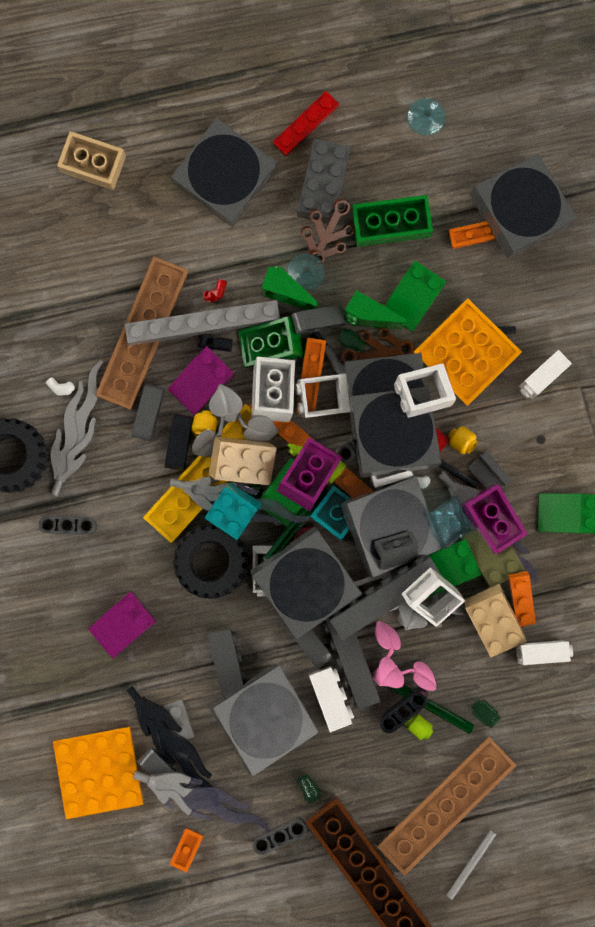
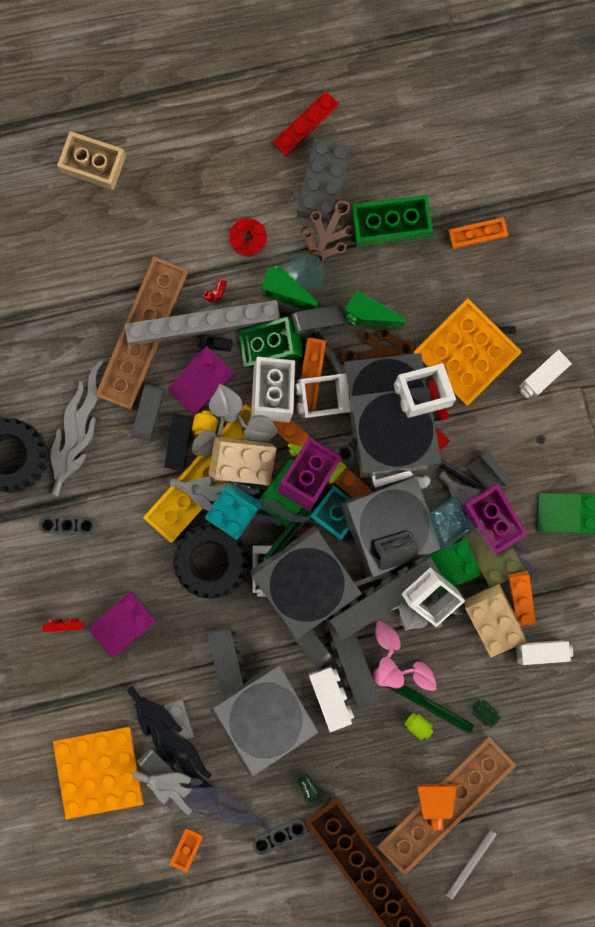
(58, 625): none -> red plate
(60, 389): white arm -> none
(224, 172): black tile -> none
(243, 227): none -> red plate
(351, 340): clear green cone -> none
(401, 718): black beam -> none
(415, 294): green slope -> none
(422, 124): clear light blue dish -> none
(434, 395): none -> red plate
(436, 802): none -> orange torso
(462, 440): yellow head -> none
(522, 205): black tile -> none

